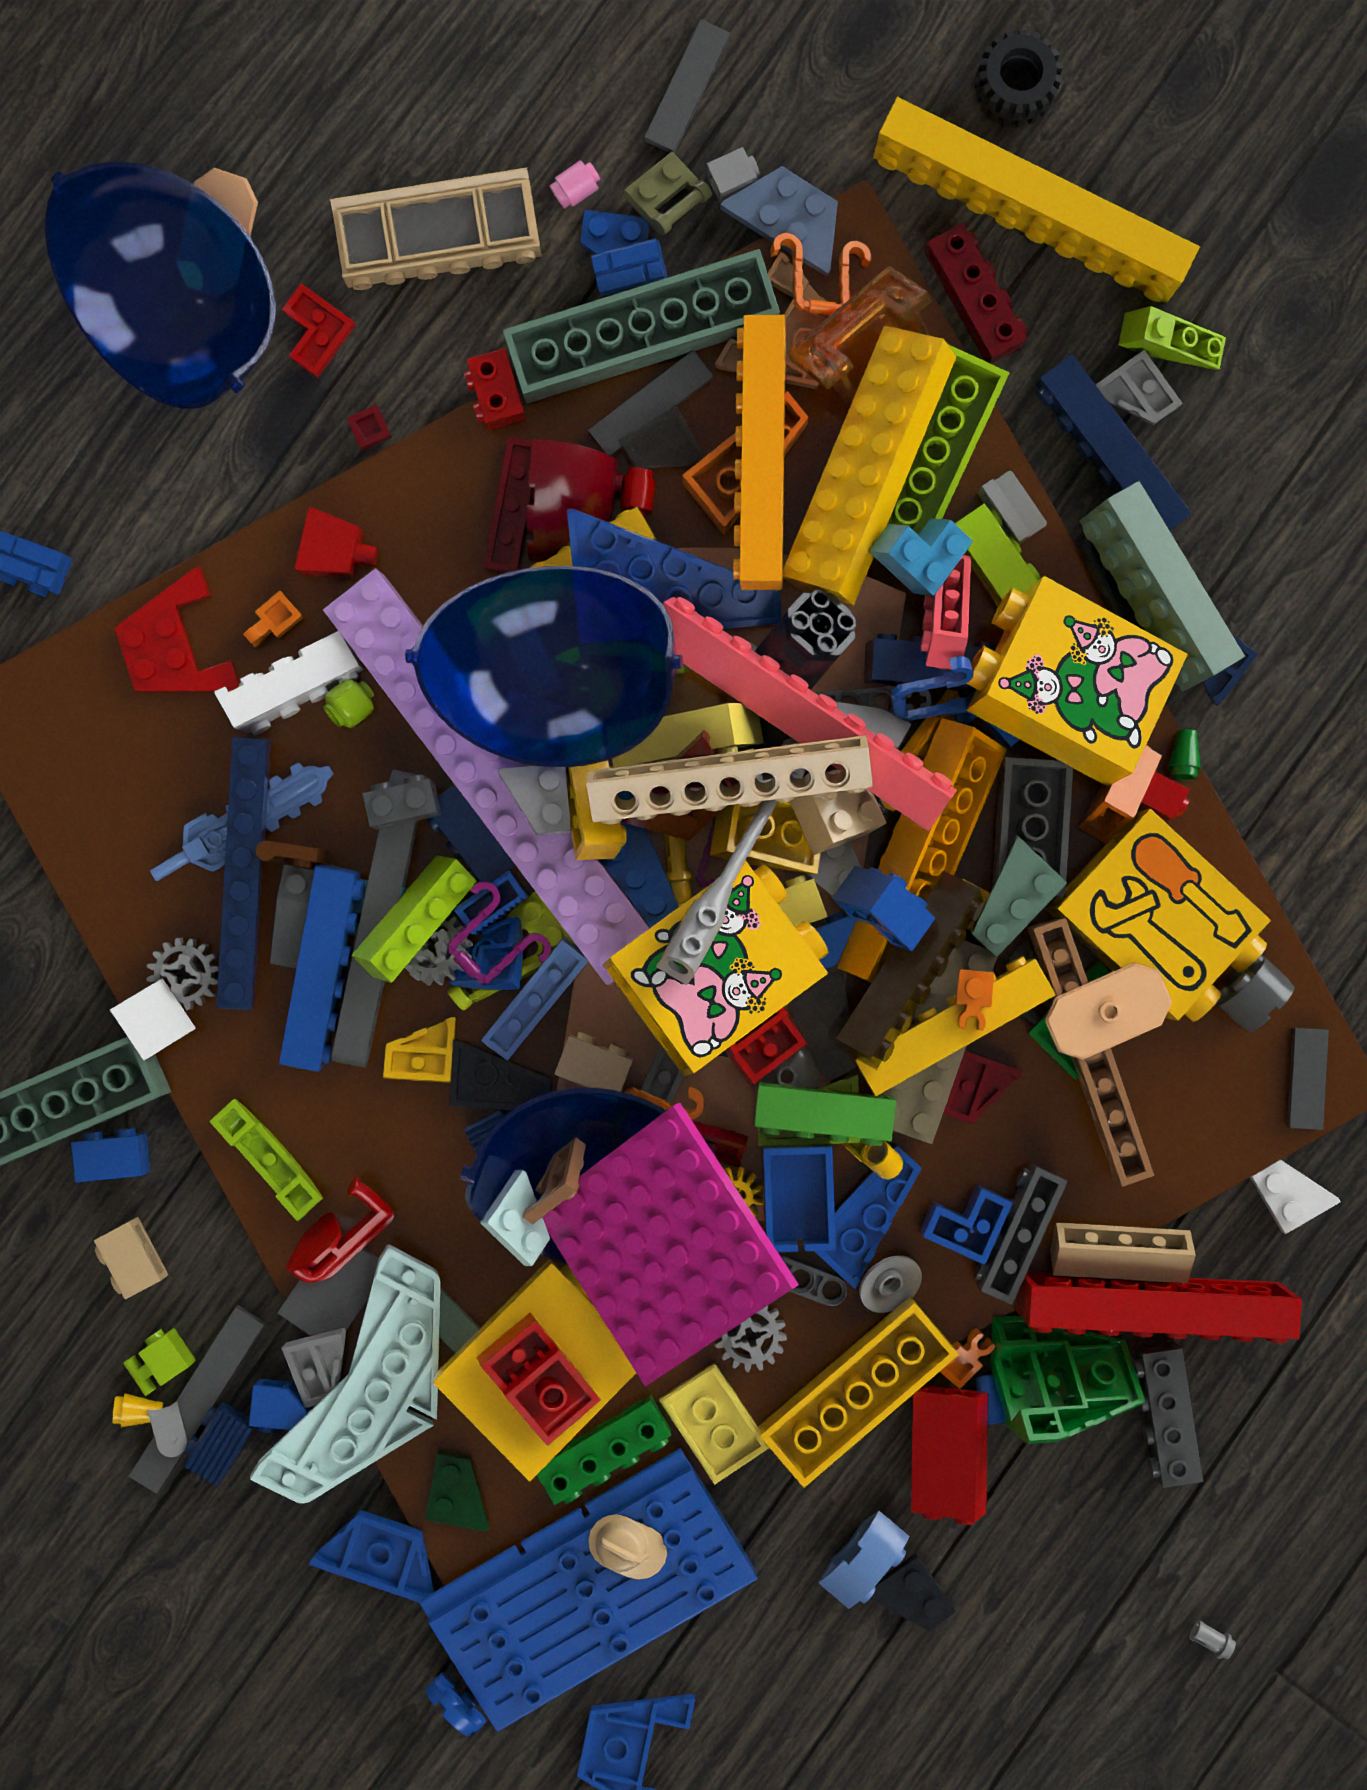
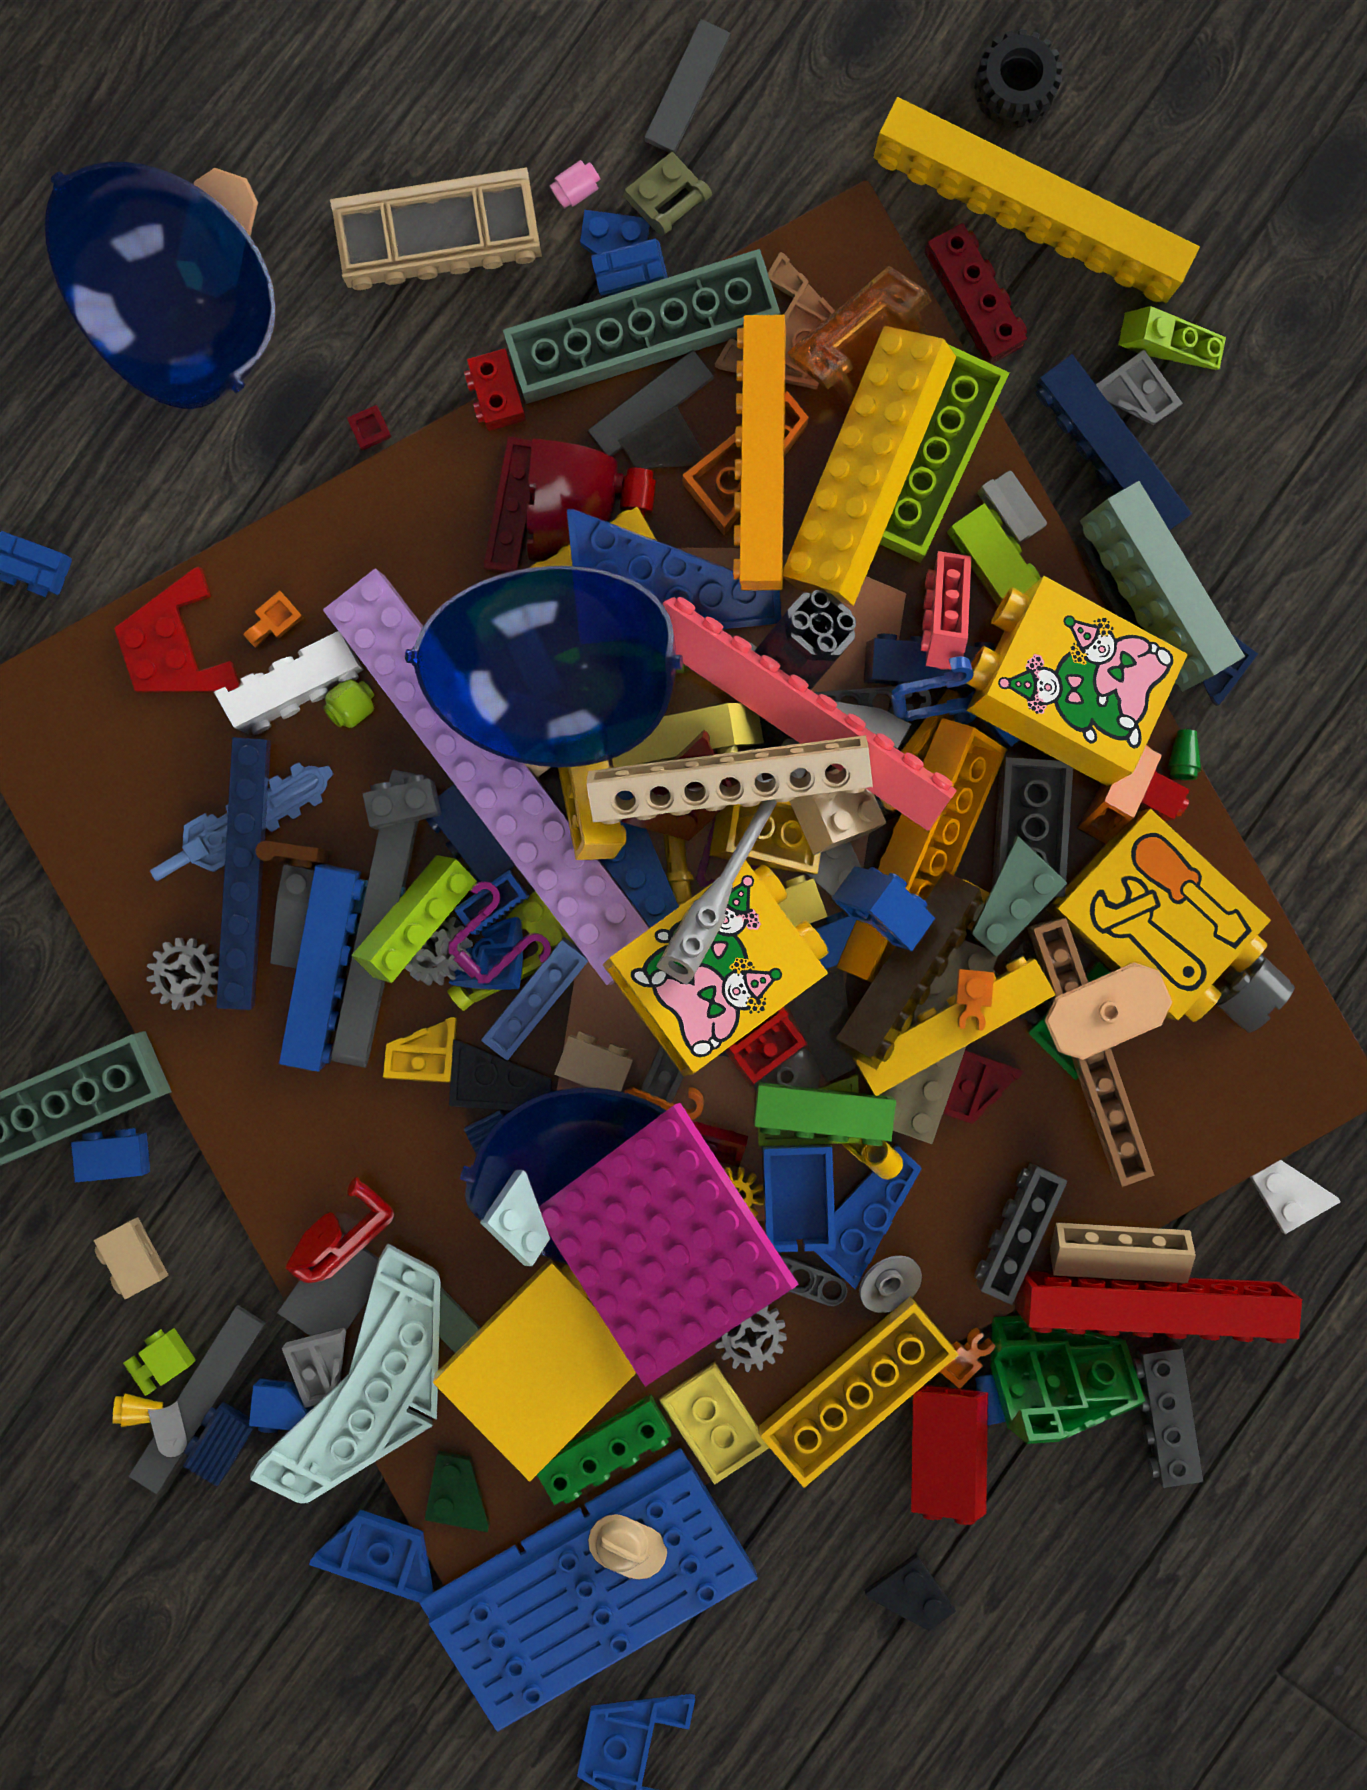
(153, 1019): white sticker -> none
(268, 1157): lime slope -> none
(325, 328): red plate -> none
(332, 547): red torso -> none
(458, 1708): blue plate -> none
(538, 1379): red slope -> none
(540, 796): light grey wing -> none
(559, 1180): medium nougat wing -> none
(731, 173): light grey brick -> none
(788, 205): sand blue wing -> none
(819, 306): orange piece -> none
(864, 1560): medium blue brick -> none
(923, 558): dark azure brick -> none
(974, 1230): blue brick -> none
(1213, 1640): light grey pin -> none
(1307, 1078): dark grey tile -> none

